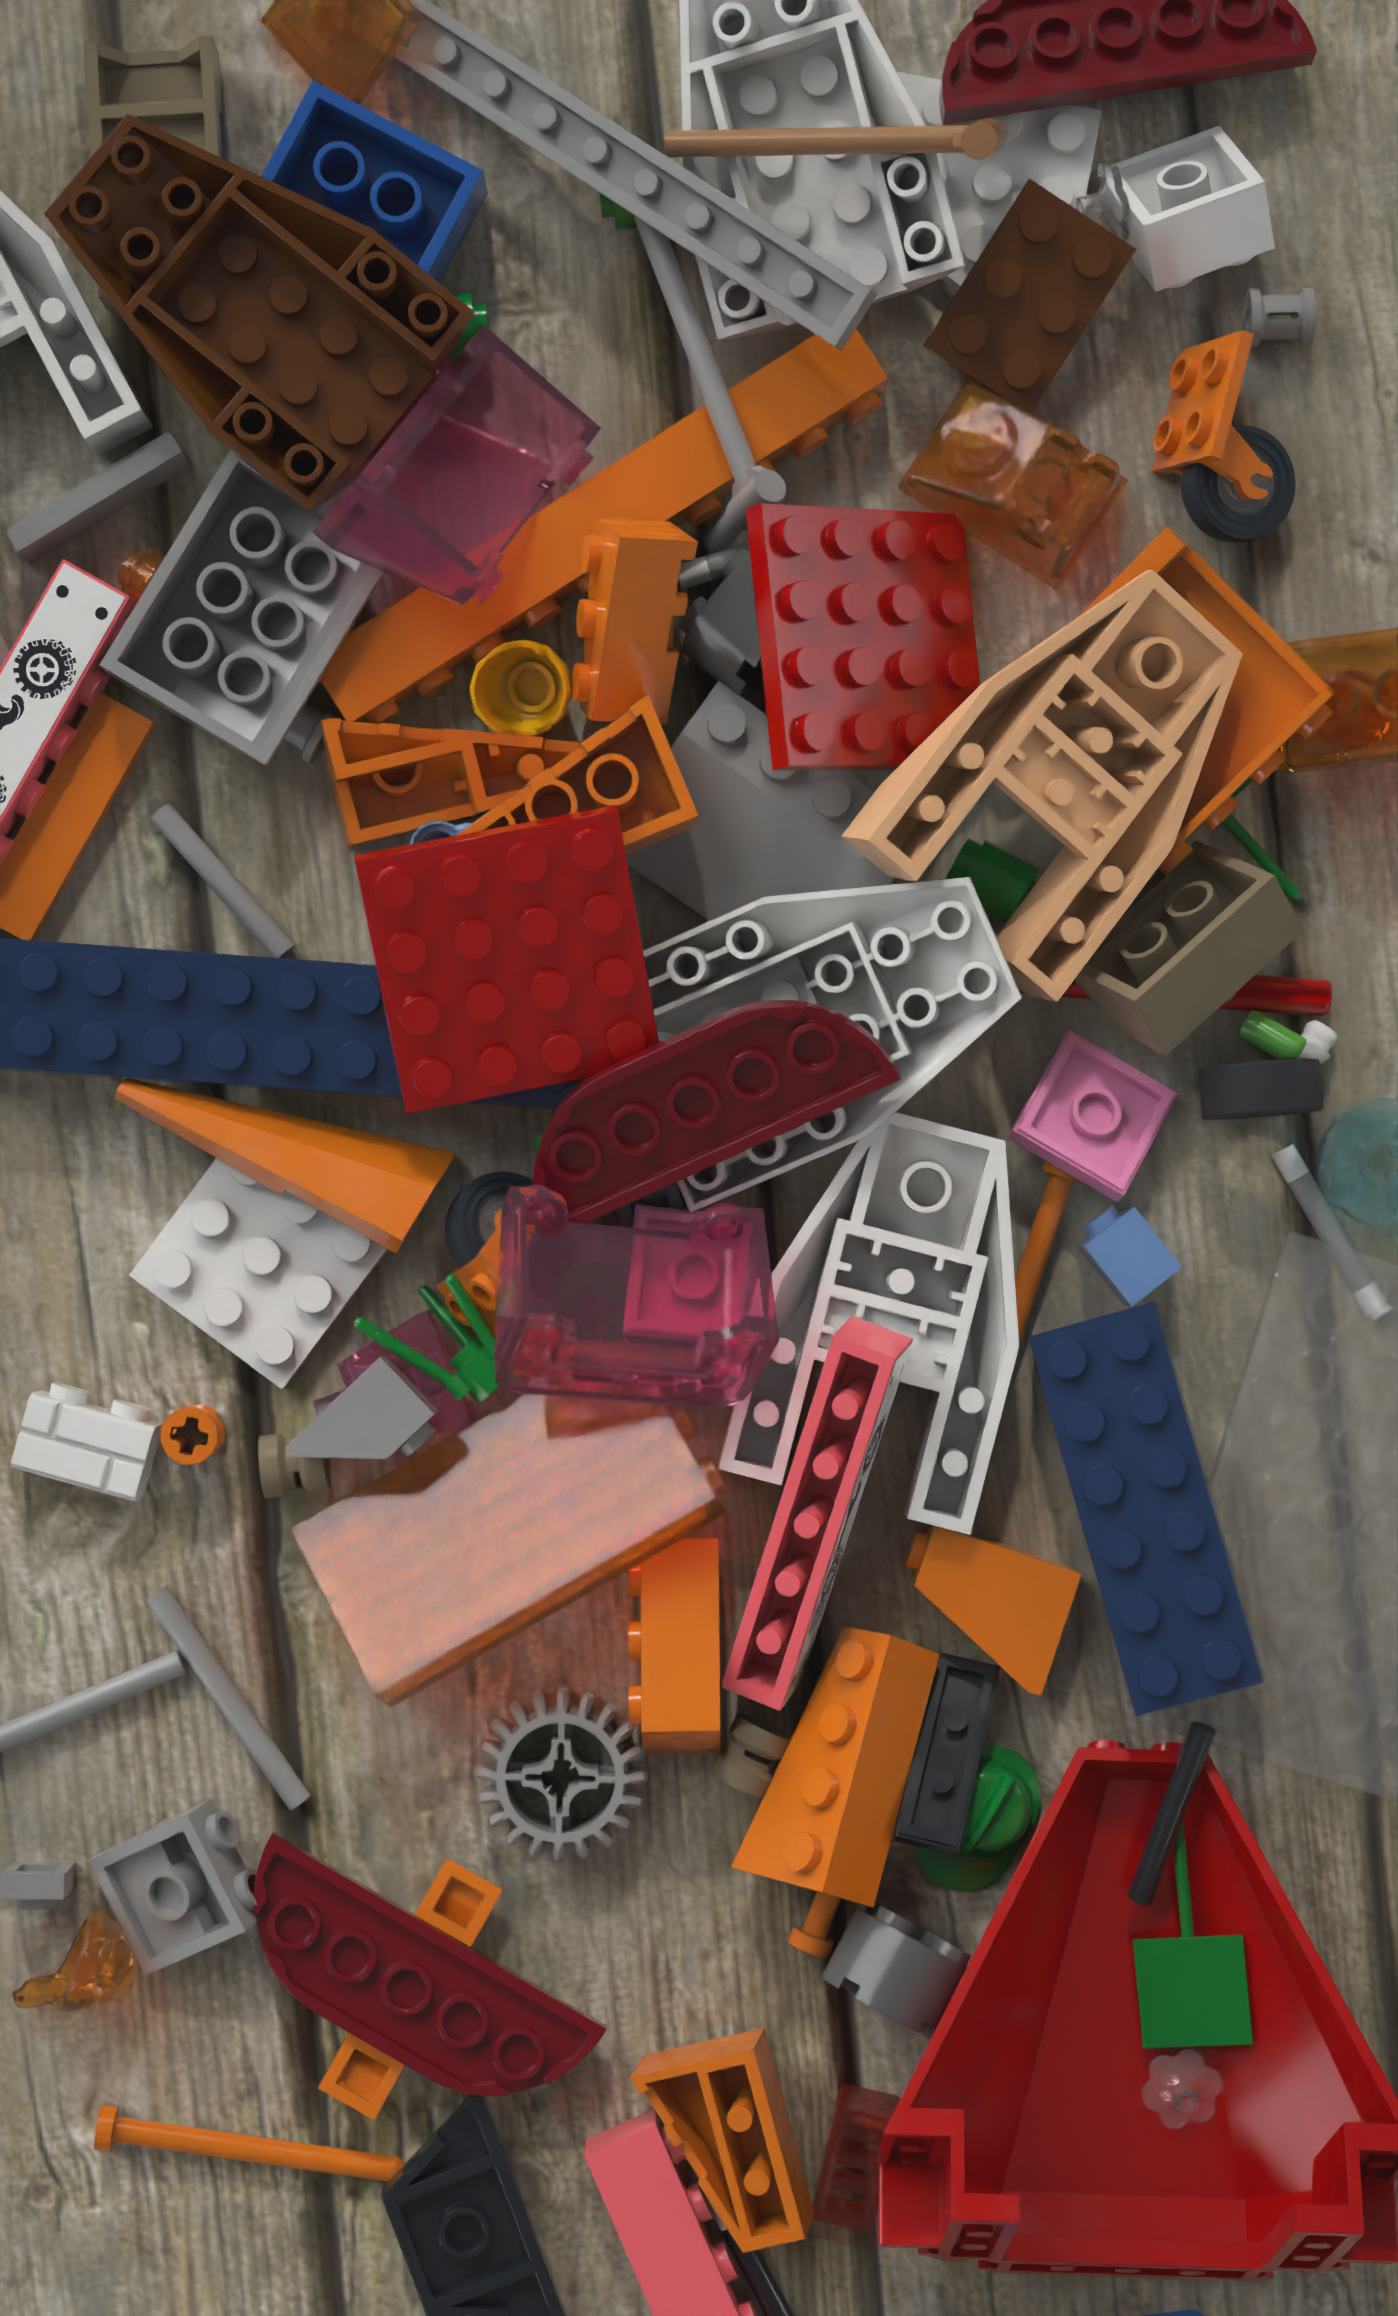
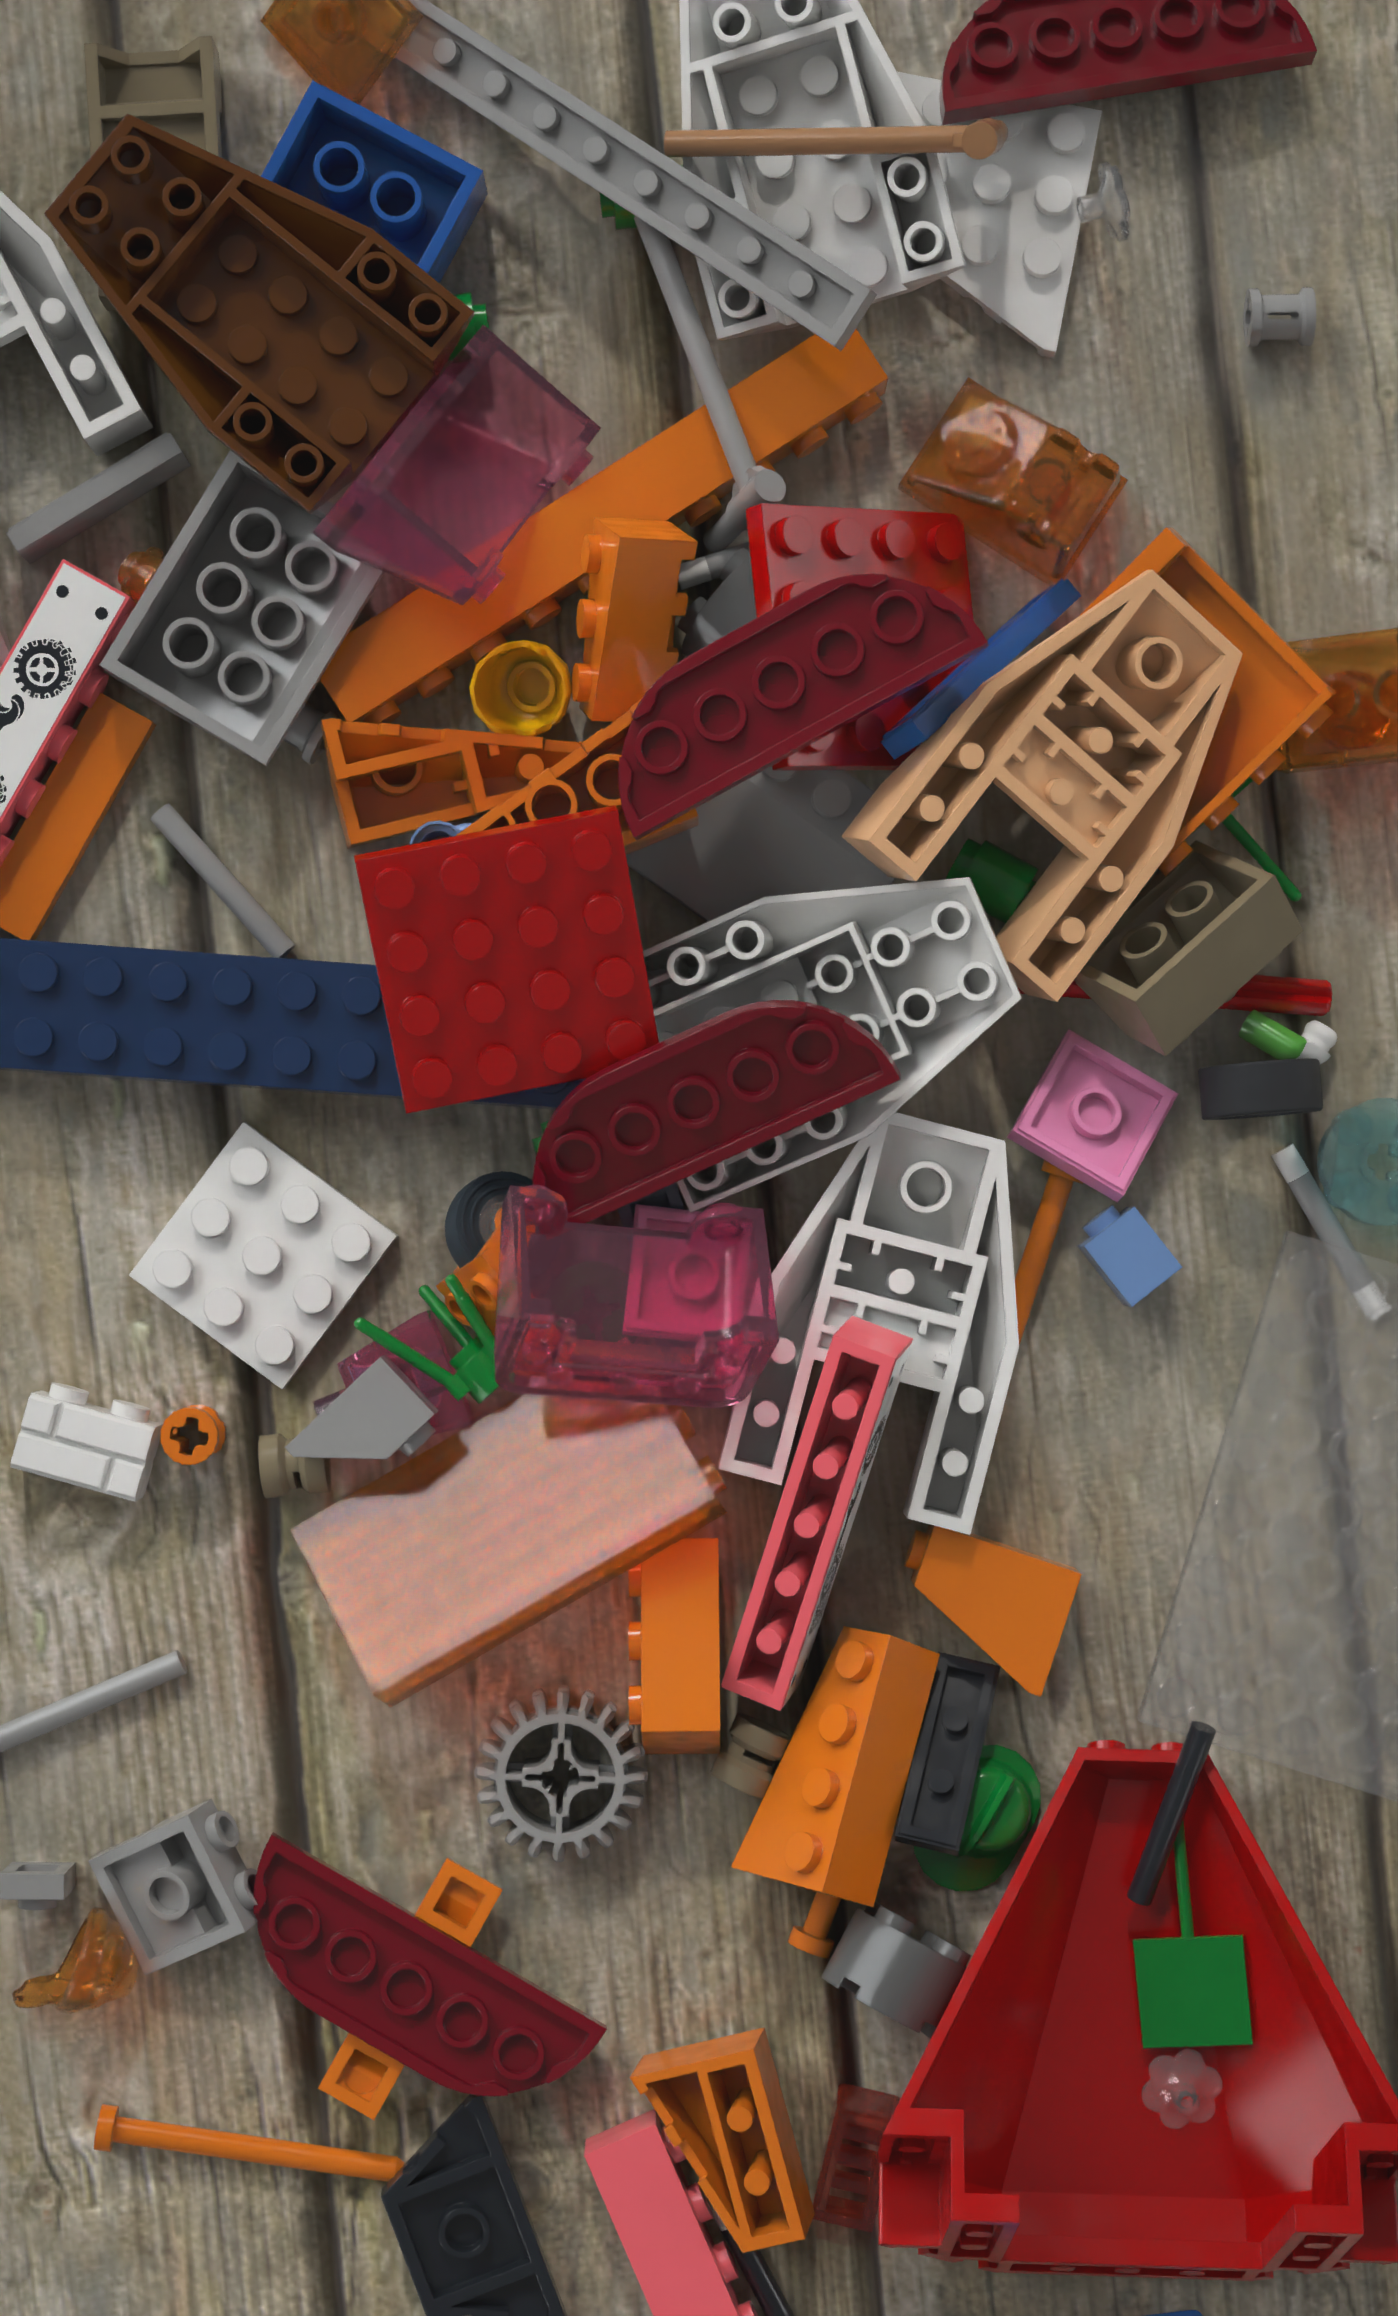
(228, 1698): light grey bar -> none
(348, 1173): orange wedge -> none
(783, 688): none -> dark red plate
(970, 674): none -> blue tile
(1029, 297): reddish brown plate -> none
(1146, 1509): dark blue brick -> none
(1194, 209): white slope -> none
(1232, 477): orange plate -> none

